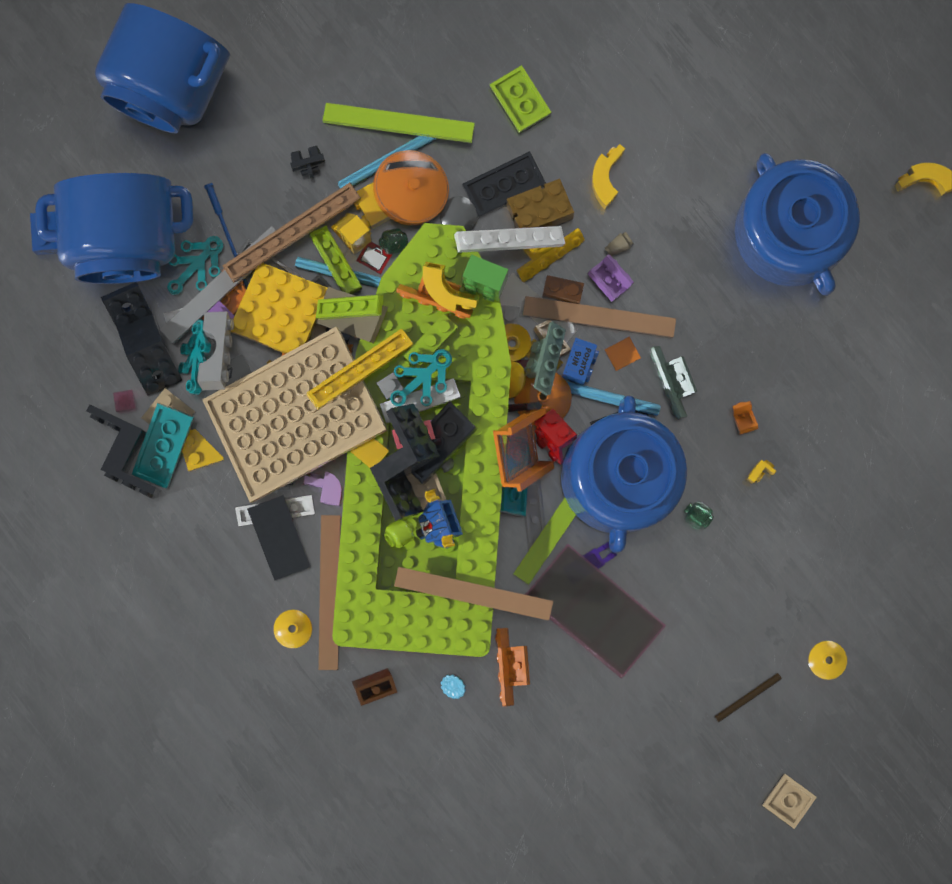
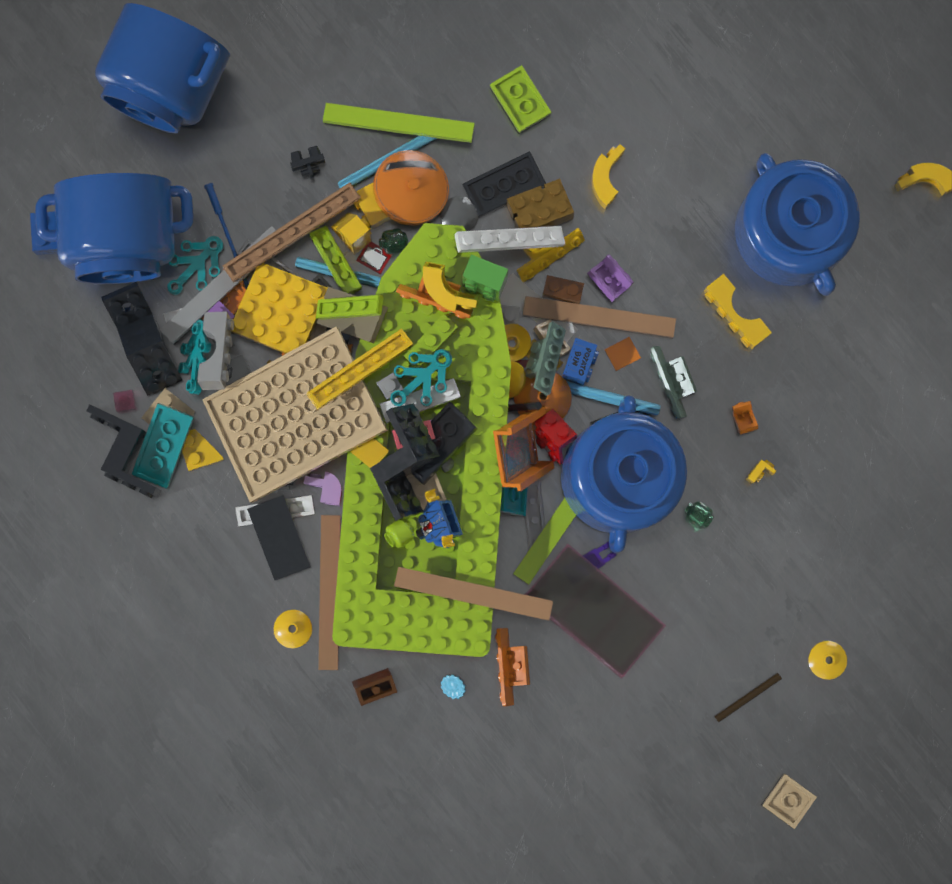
(619, 244): dark tan cone -> none
(751, 331): none -> yellow arch

